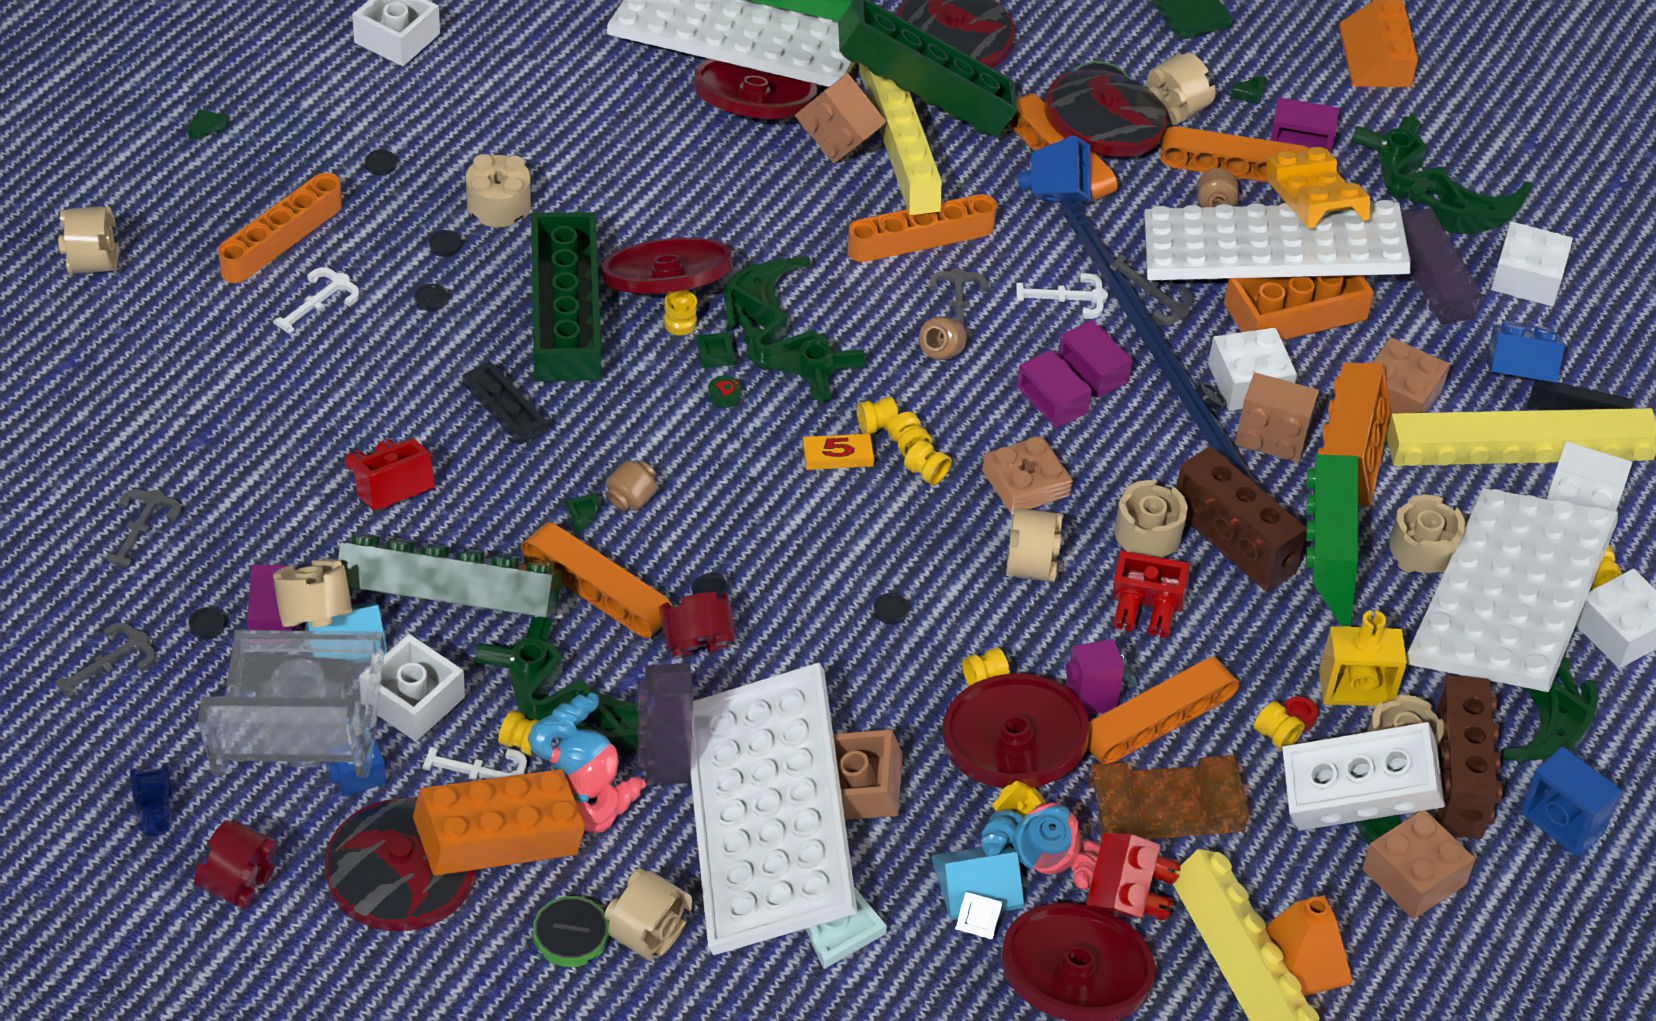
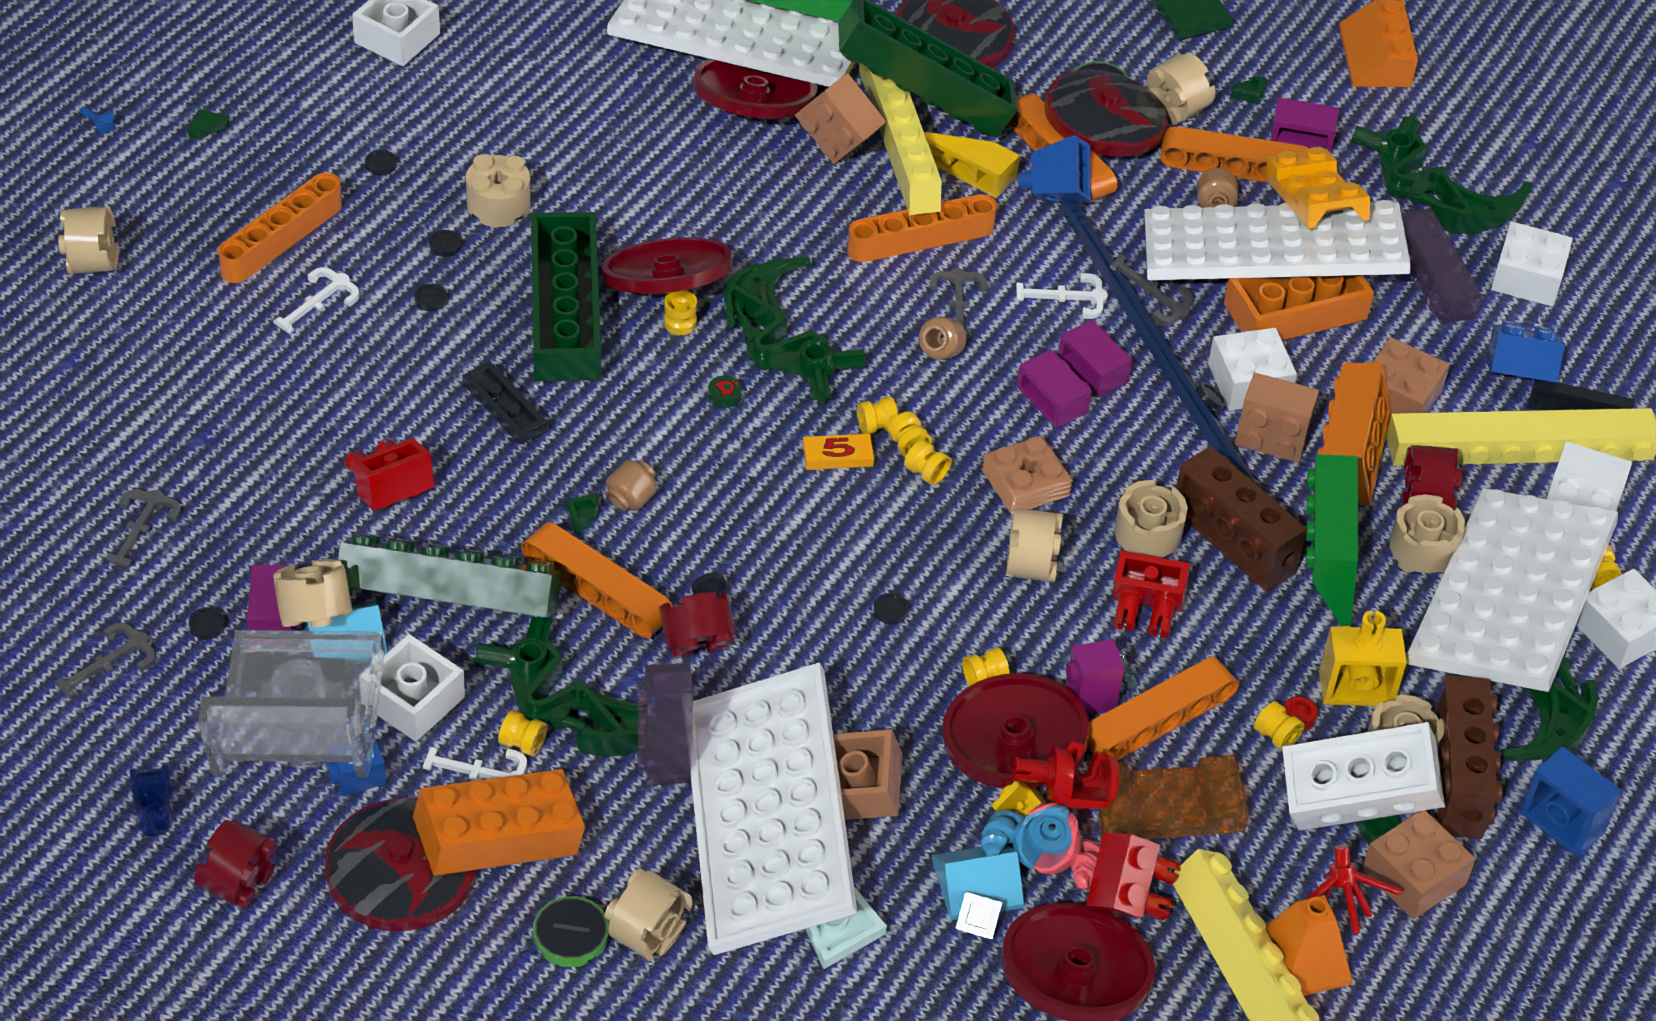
(102, 122): none -> blue hand
(587, 762): hair -> none
(715, 350): dark green tile -> none
(975, 161): none -> yellow slope
(1063, 782): none -> red piece
(1344, 875): none -> red plant
(1431, 472): none -> dark red brick

